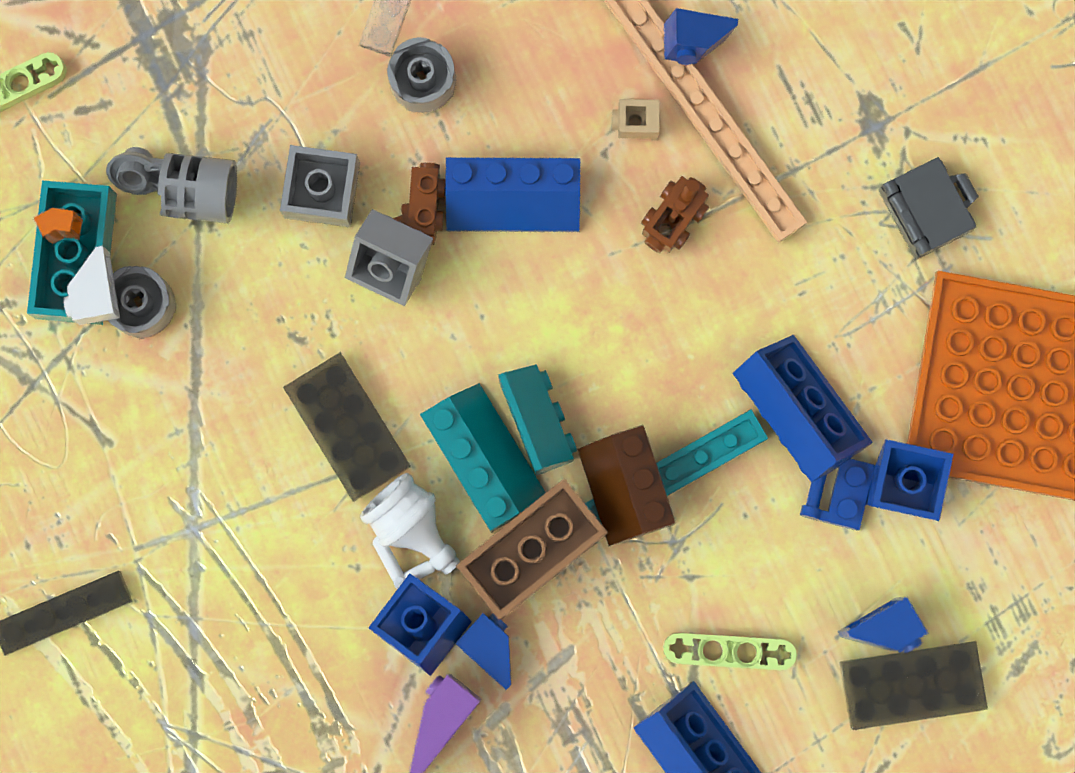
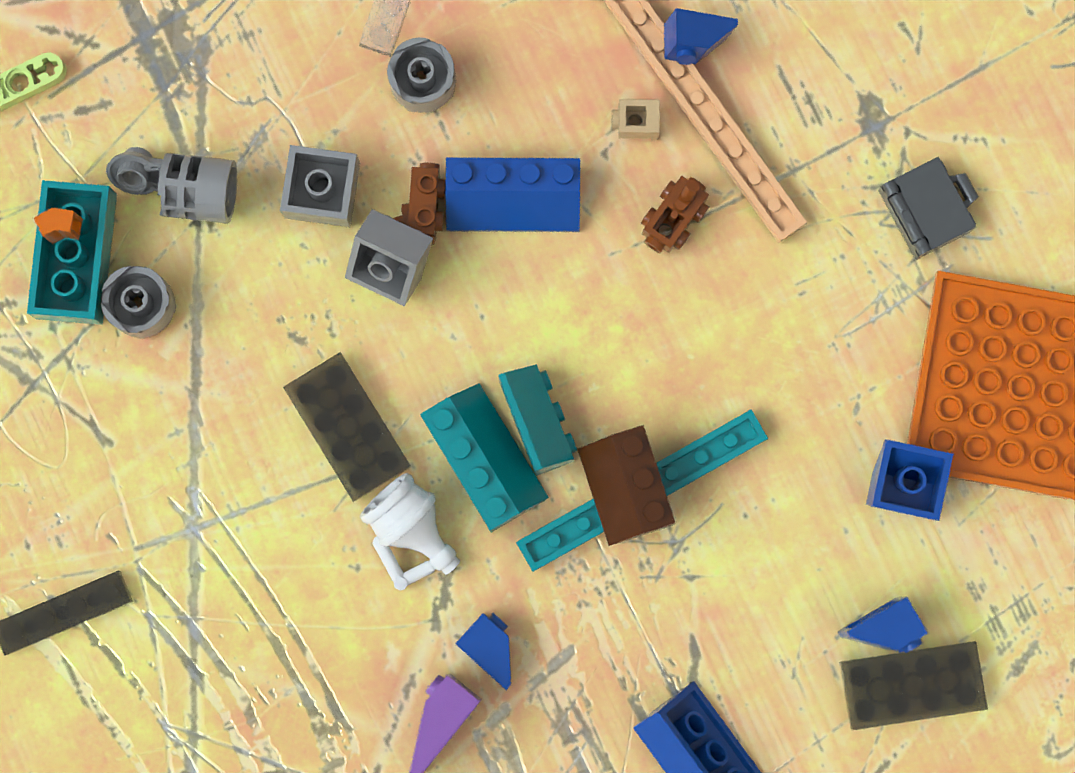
(93, 290): white slope -> none
(420, 624): blue slope -> none
(532, 549): medium nougat brick -> none
(729, 651): yellowish green beam -> none
(801, 407): blue slope -> none
(847, 497): blue plate -> none

